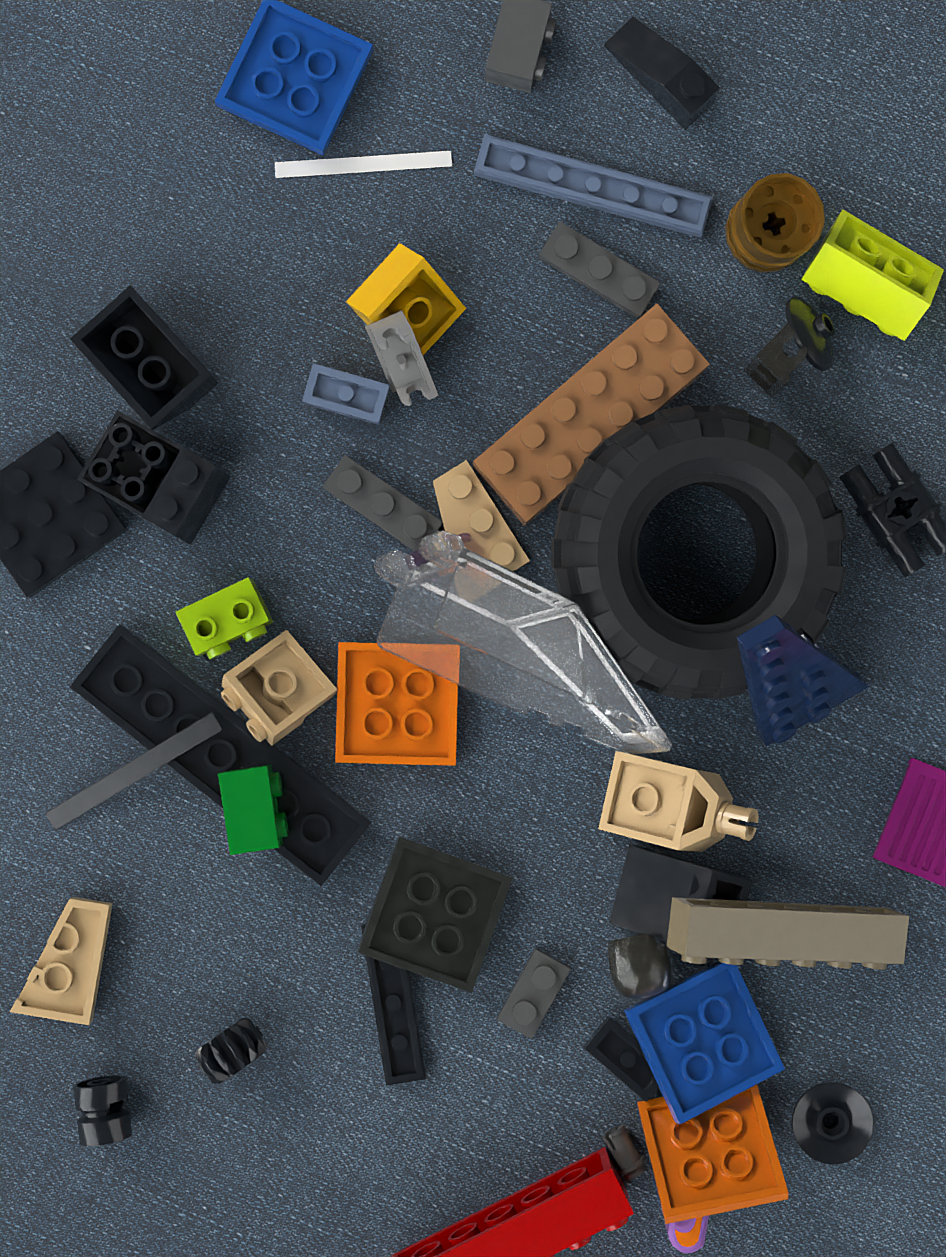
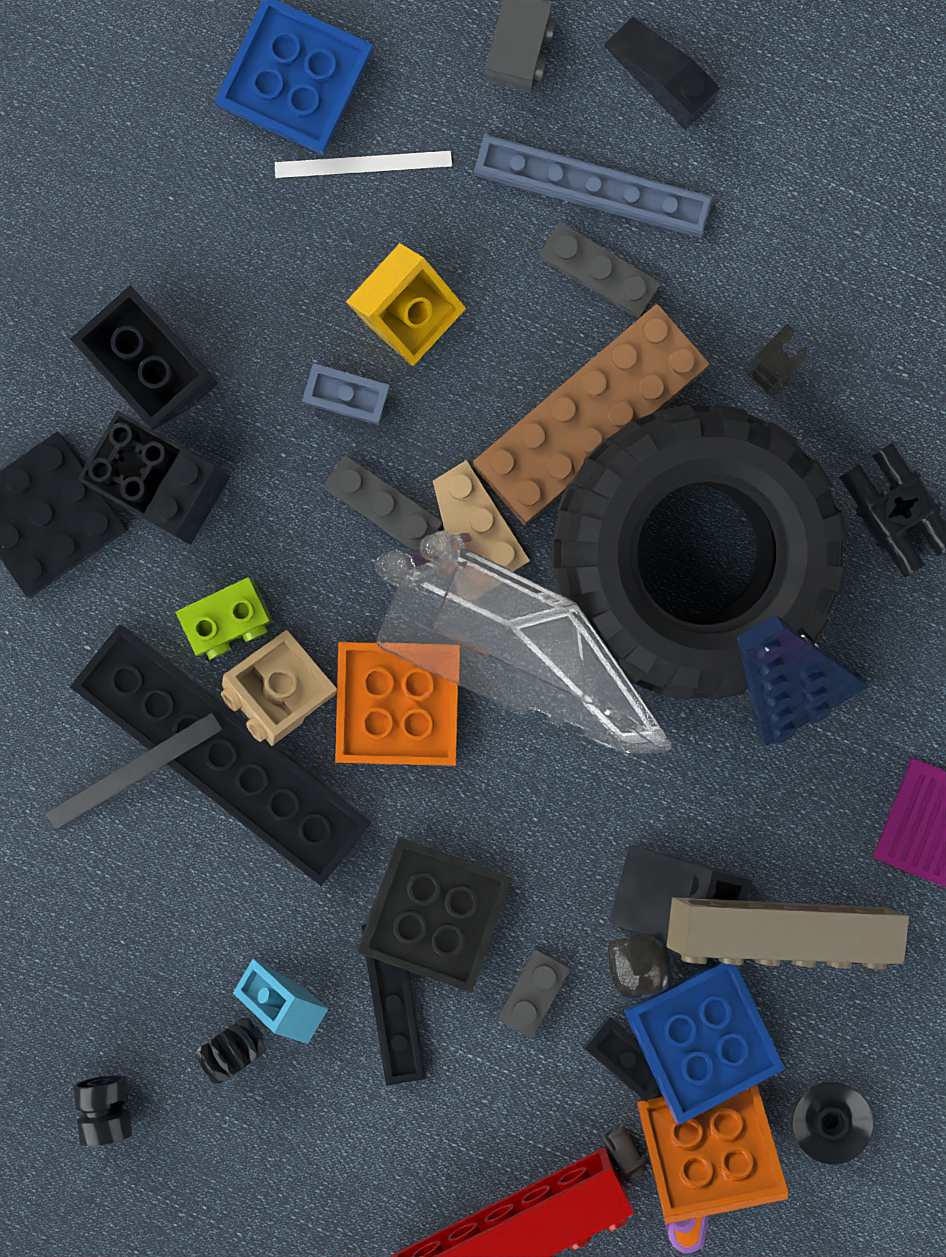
(70, 966): tan wing -> none
(252, 809): green brick -> none
(280, 1002): none -> medium azure slope
(401, 357): light grey hinge -> none
(671, 805): tan plate -> none
(780, 202): pearl gold wheel -> none
(812, 332): black dish -> none
(873, 276): neon yellow slope -> none

